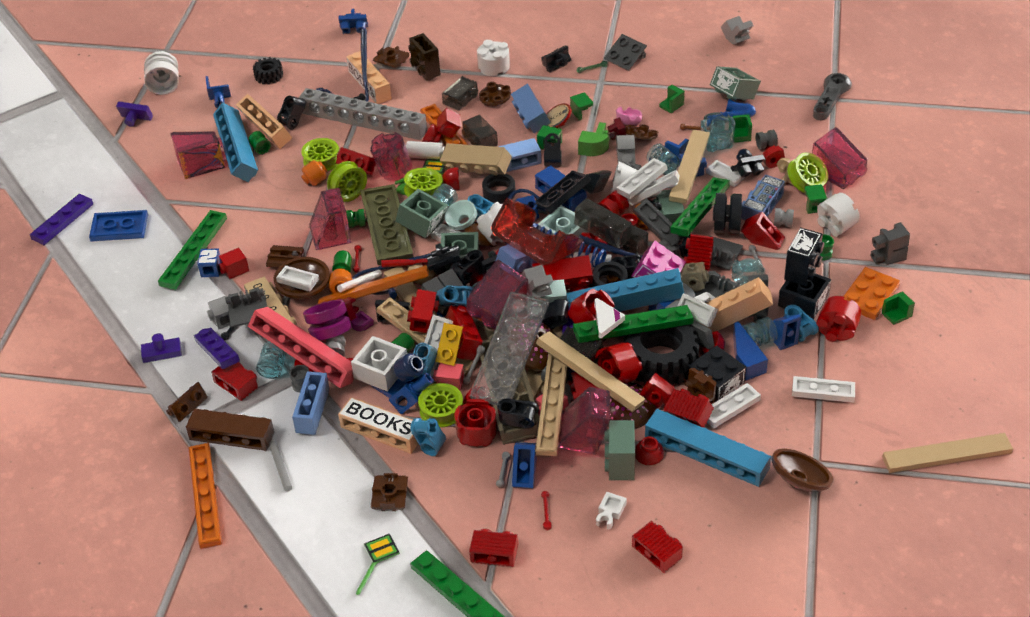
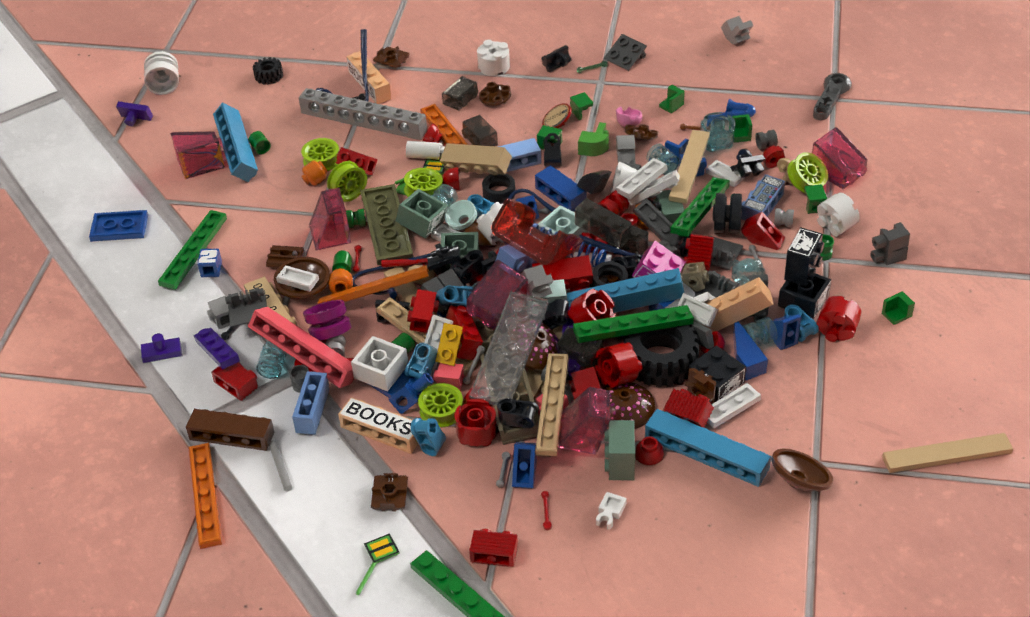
(61, 219): dark purple plate -> none
(187, 402): reddish brown hinge -> none
(217, 93): blue bracket -> none
(233, 263): red brick -> none
(264, 121): light nougat brick -> none
(291, 110): black piece -> none
(351, 310): dark red tile -> none
(353, 20): blue hips -> none
(360, 280): white bar -> none
(362, 322): magenta tile -> none
(391, 156): clear pink cylinder -> none
(408, 367): dark blue head -> none
(424, 56): dark brown brick -> none
(448, 122): red brick -> none
(529, 108): medium blue brick -> none
(562, 191): black tile -> none
(590, 371): tan tile -> none
(607, 317): white tile -> none
(617, 129): dark red tile -> none
(657, 390): red brick -> none
(657, 546): red brick -> none
(734, 83): sand green brick -> none
(823, 389): white plate -> none
(871, 290): orange plate -> none

